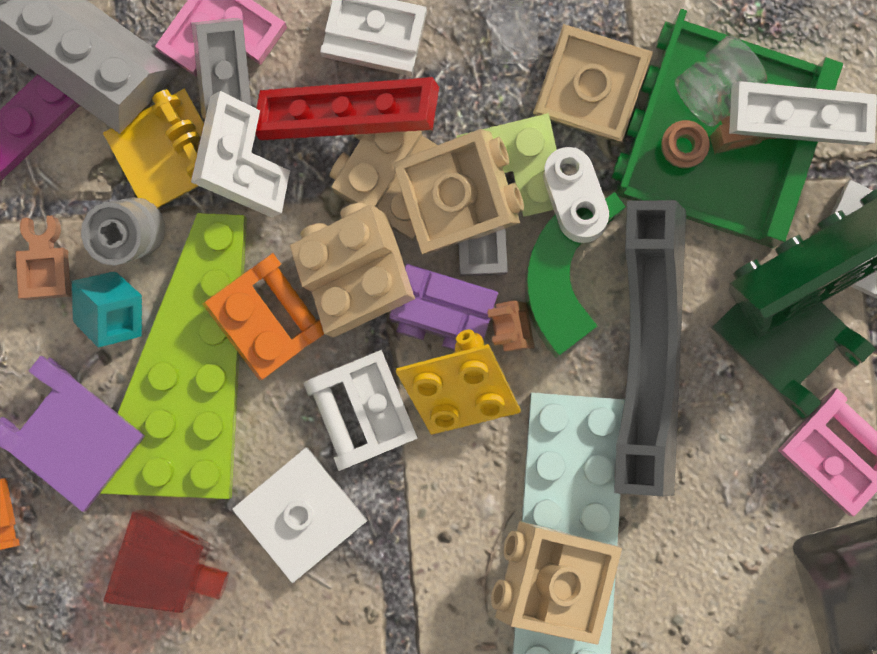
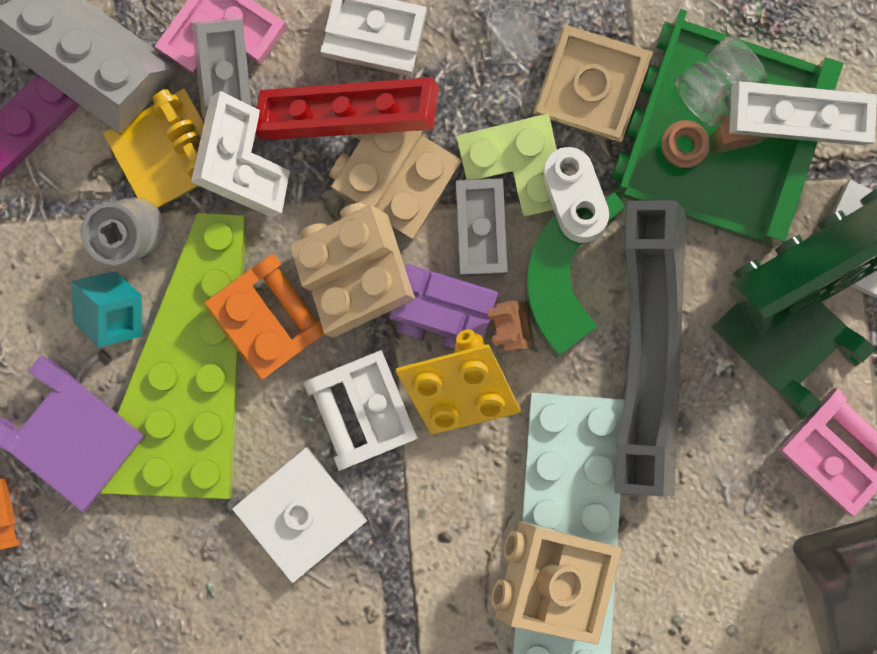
(42, 268): nougat plate -> none
(162, 567): clear red torso -> none
(458, 191): tan plate -> none

